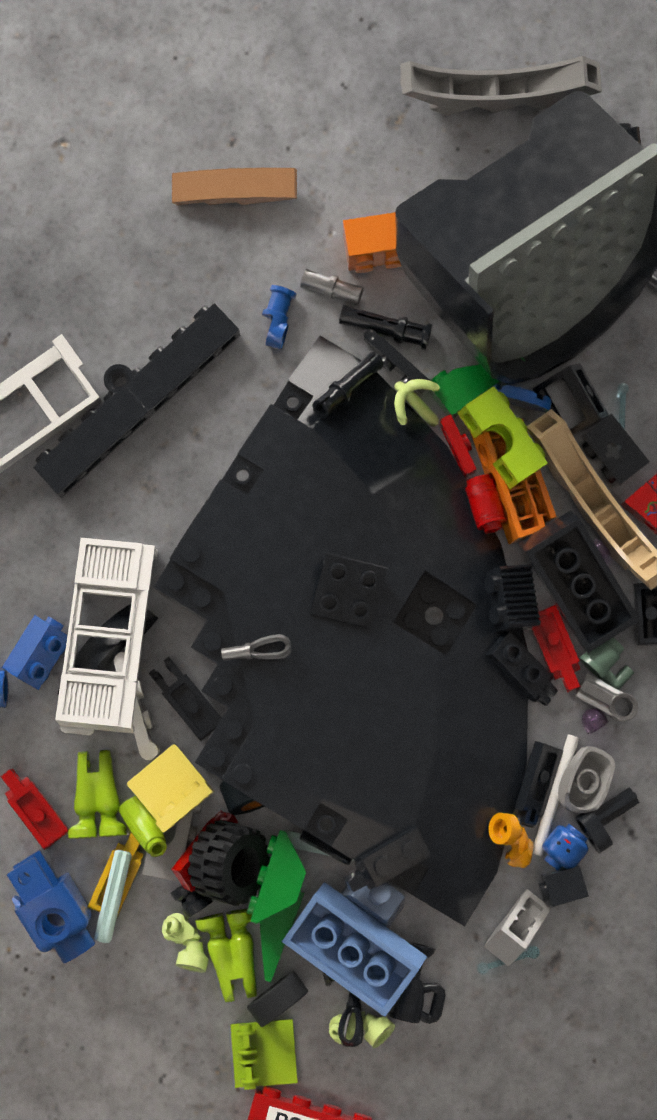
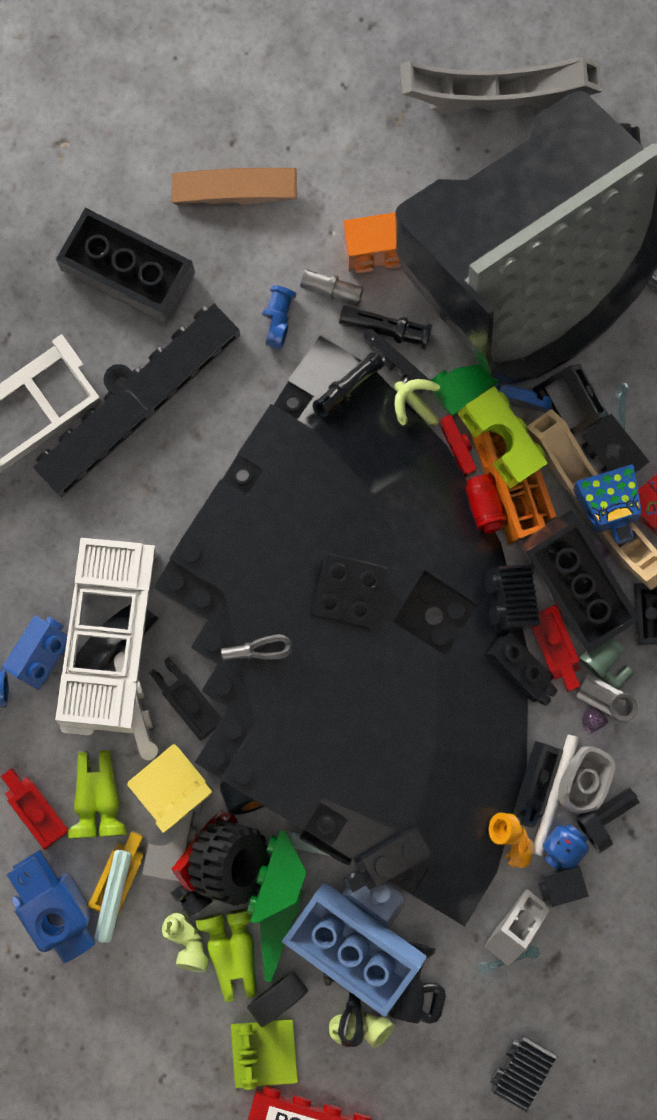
(125, 265): none -> black brick
(143, 826): lime piece -> none
(523, 1072): none -> black brick
(611, 501): none -> blue torso

